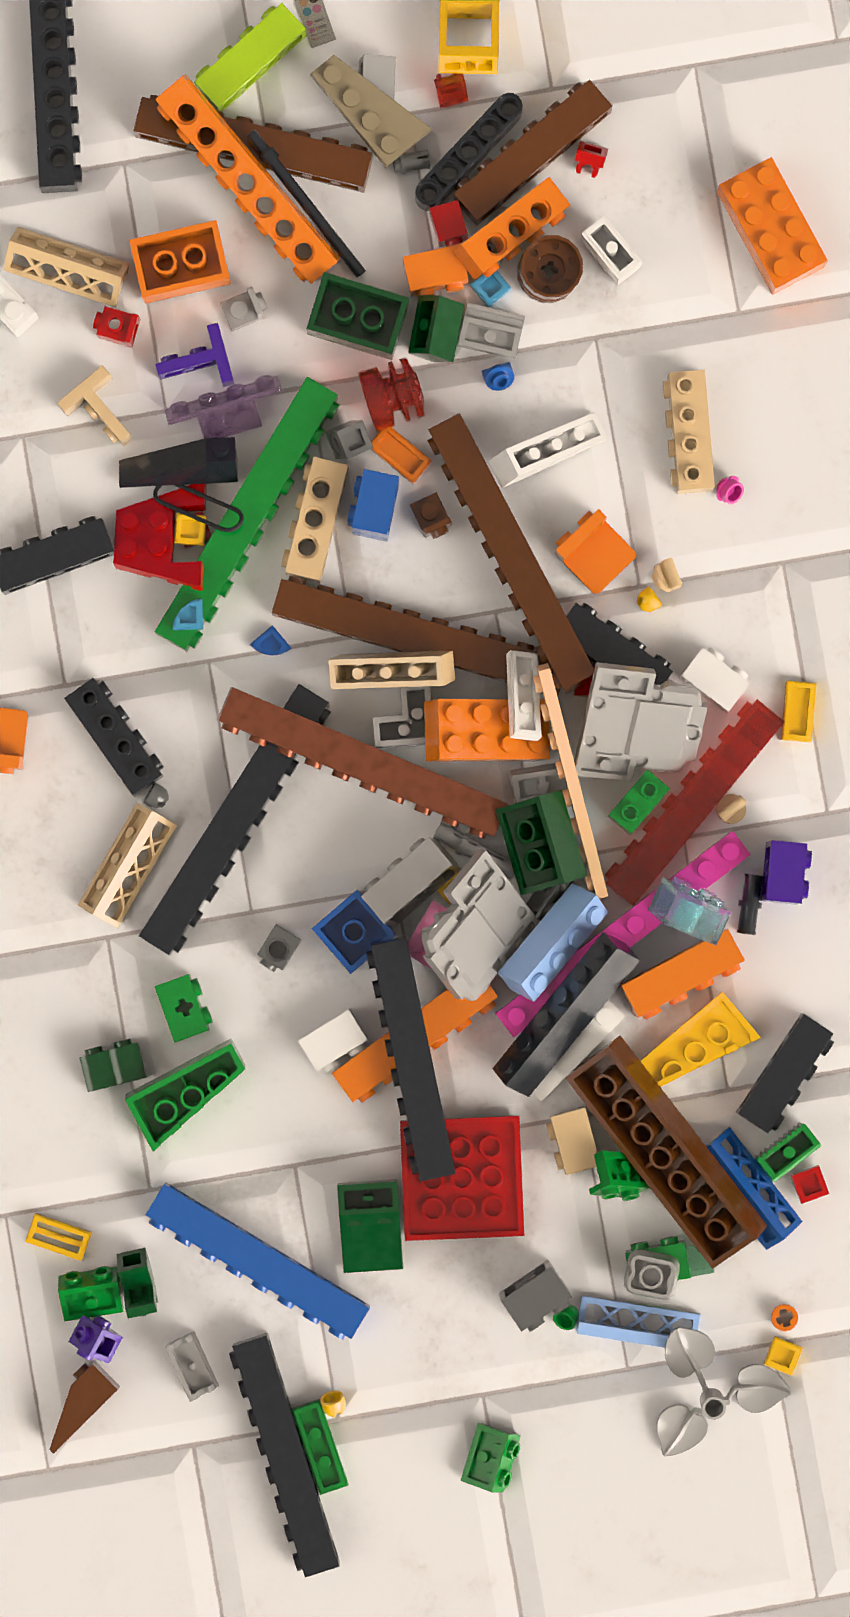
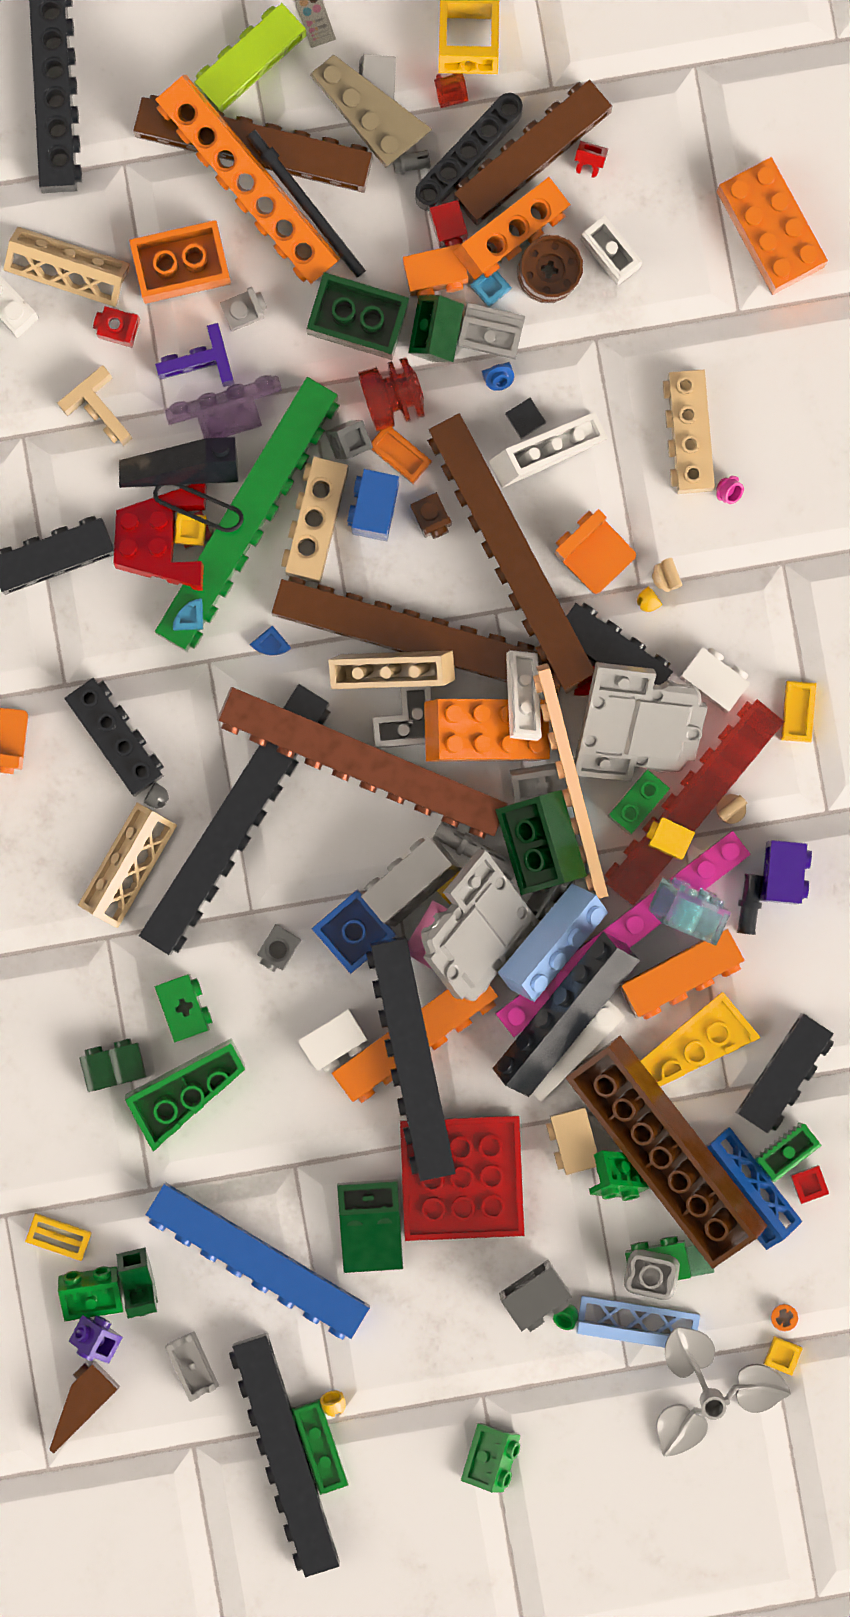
(525, 418): none -> black tile
(670, 838): none -> yellow brick

